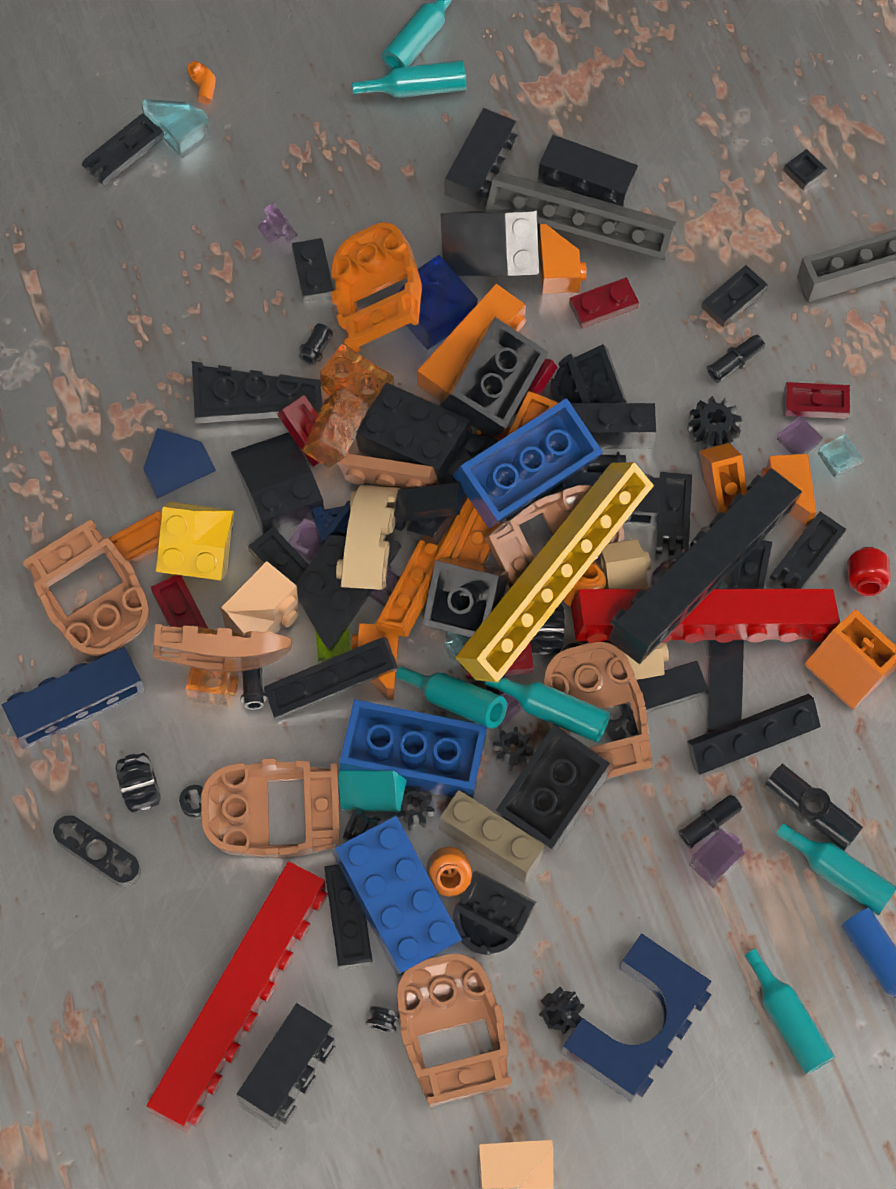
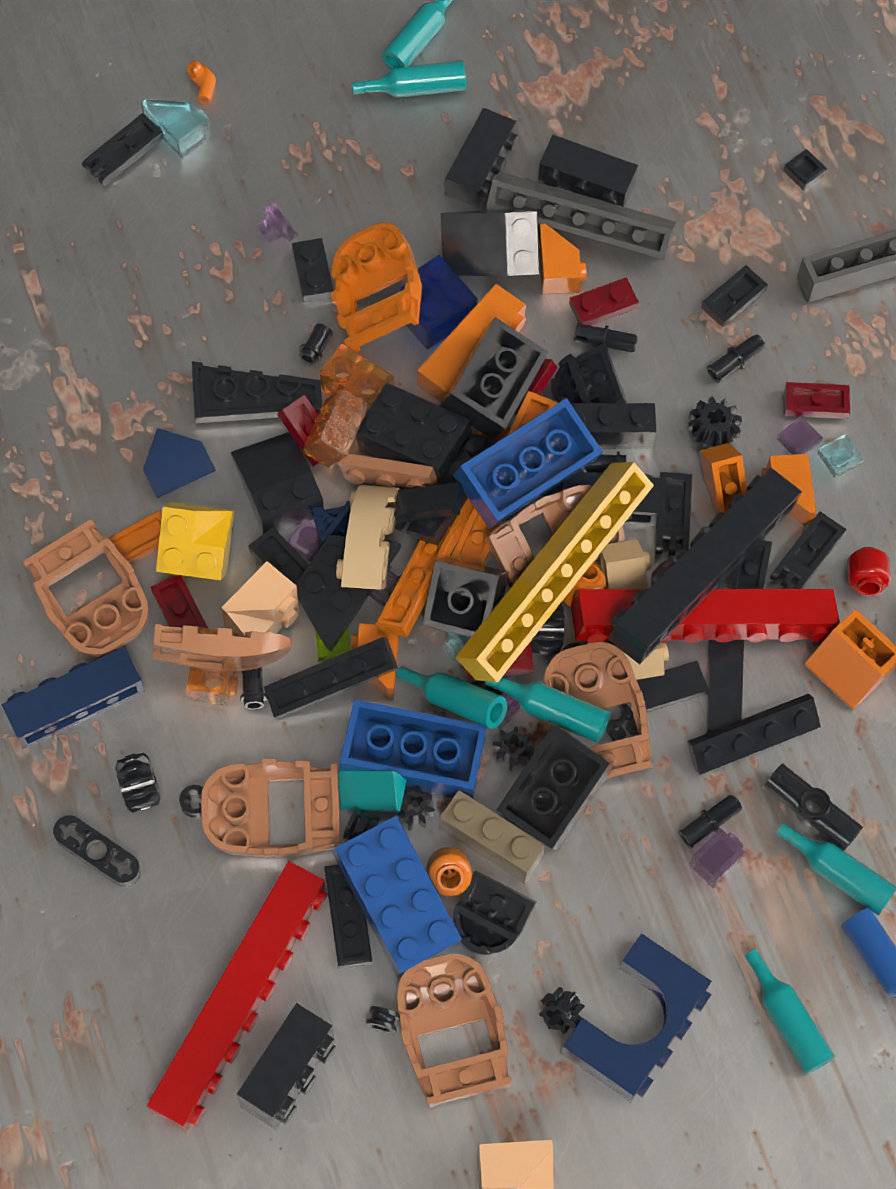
(610, 338): none -> black axle

